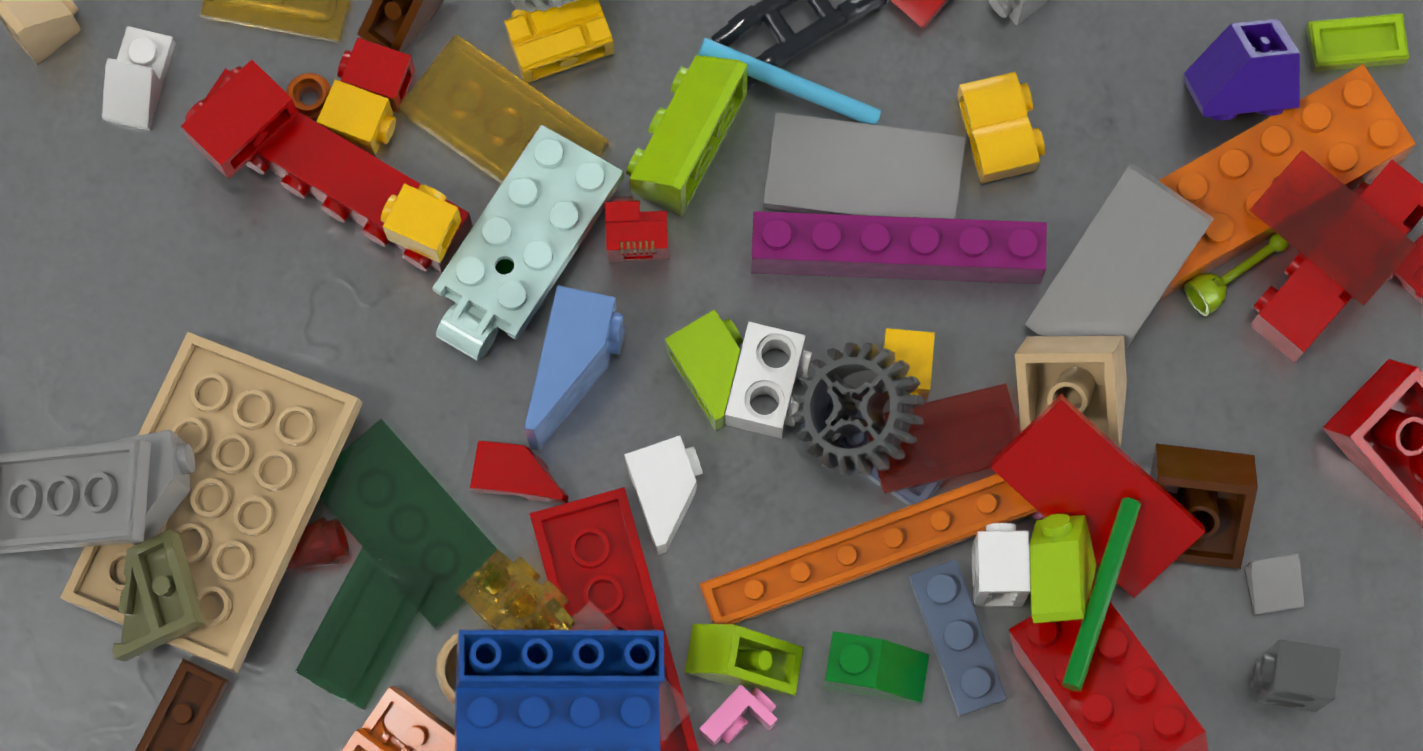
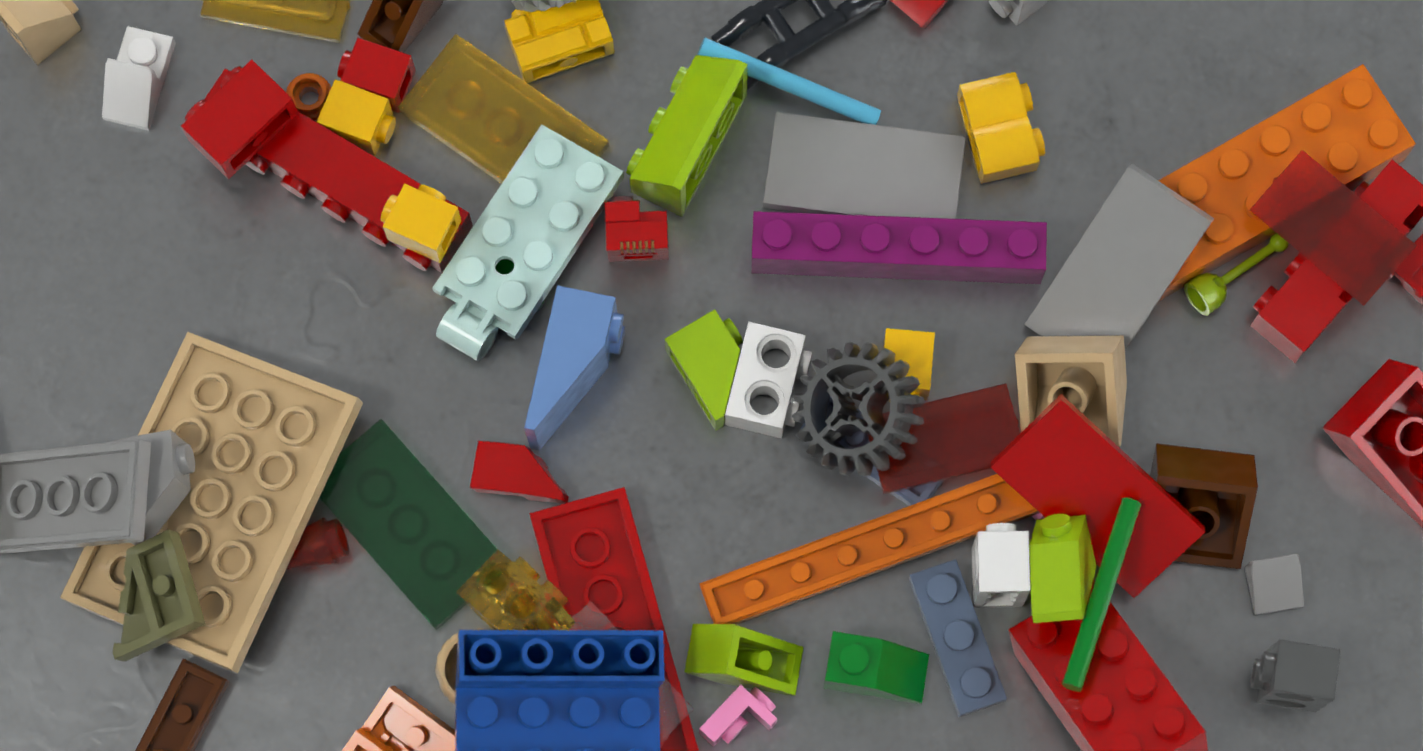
(365, 625): clear green piece -> none
(664, 486): white slope -> none
(1246, 71): dark purple slope -> none
(1357, 41): lime tile -> none

